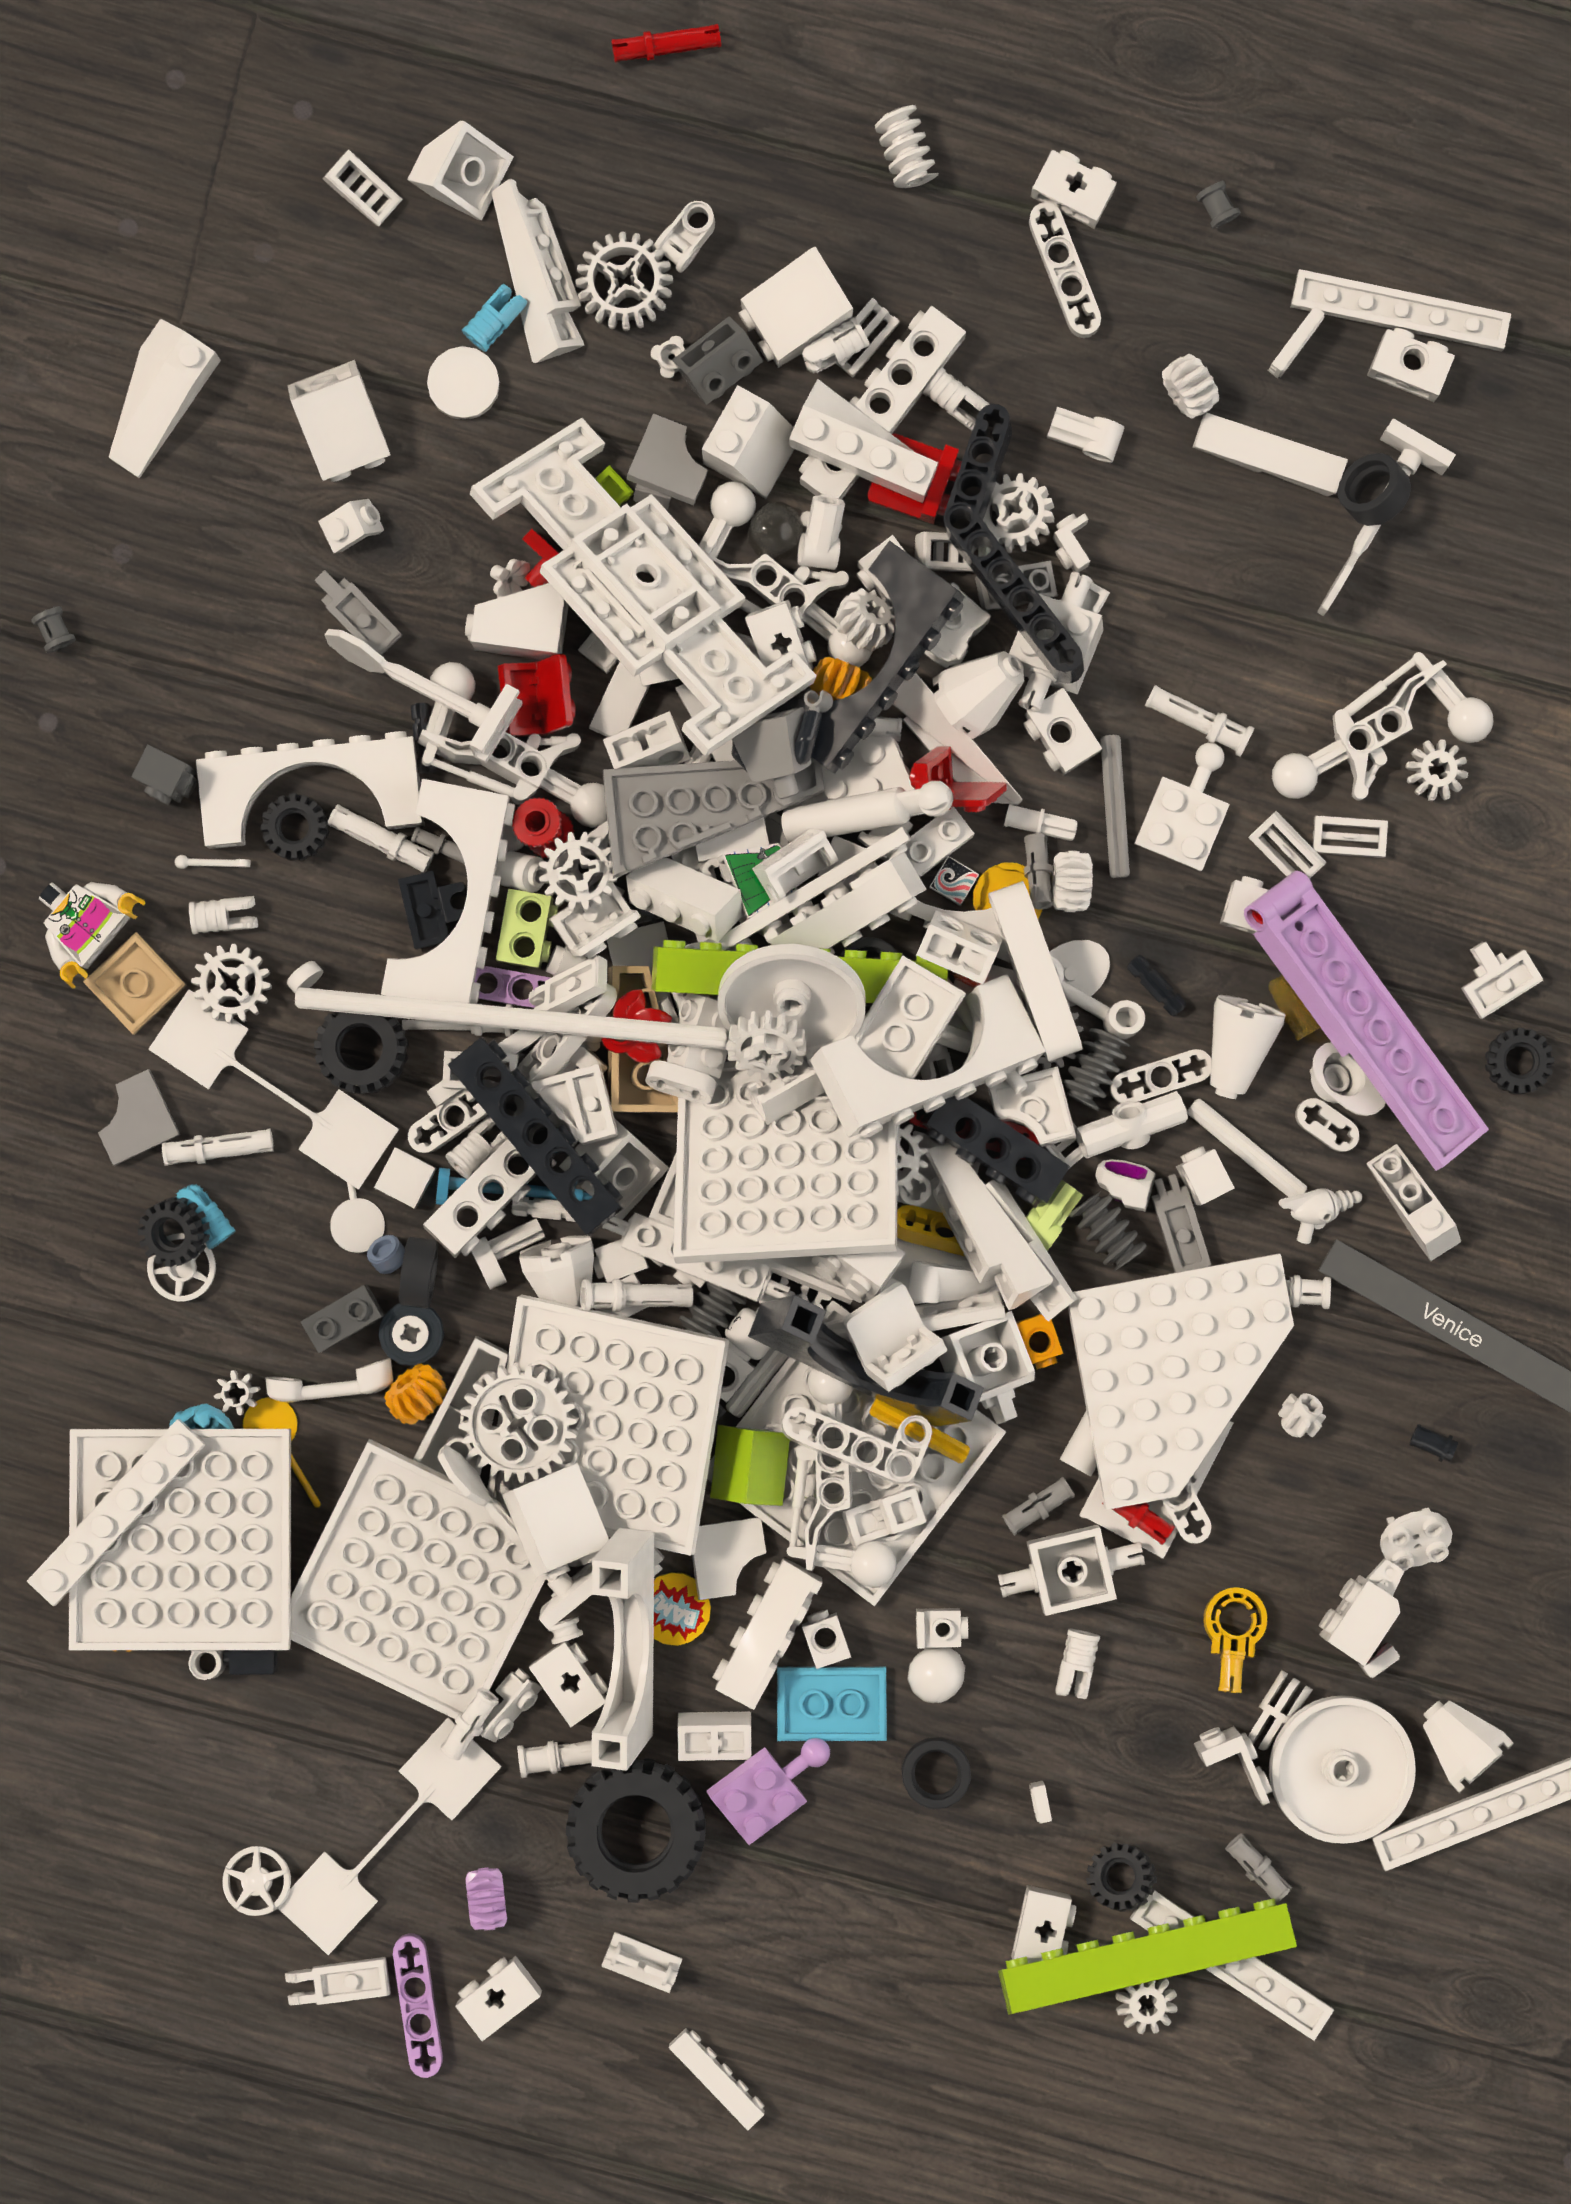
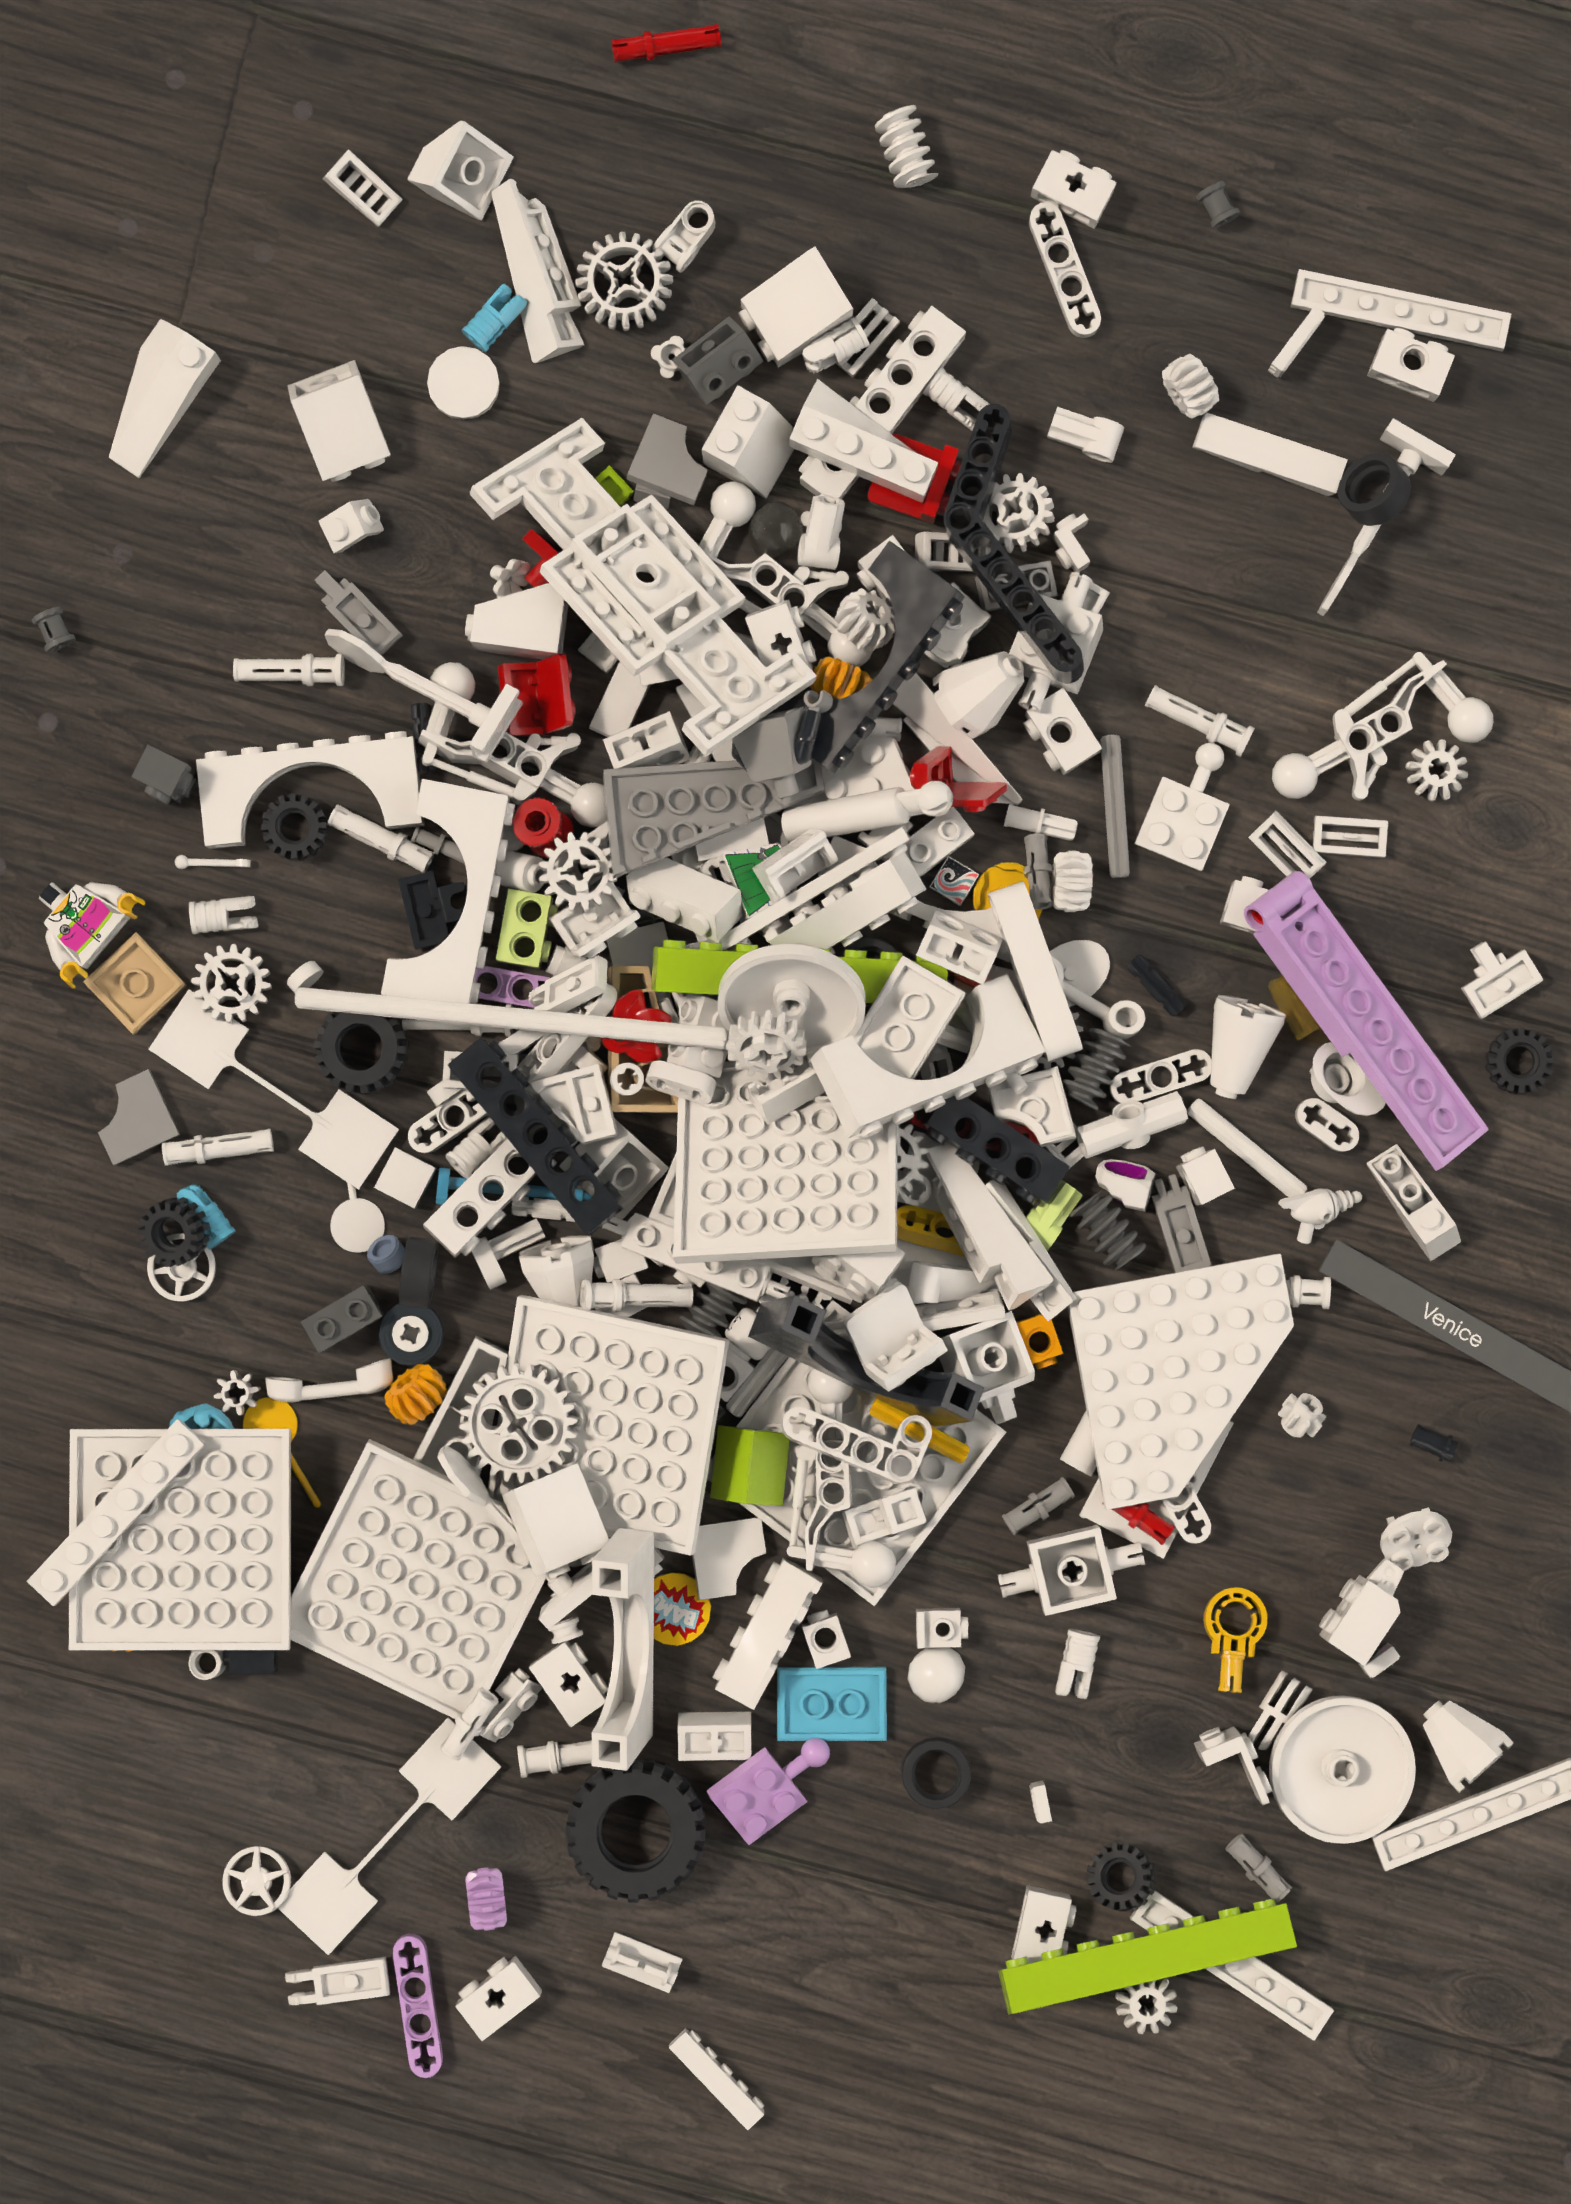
(246, 670): none -> white pin
(633, 1088): none -> white bush

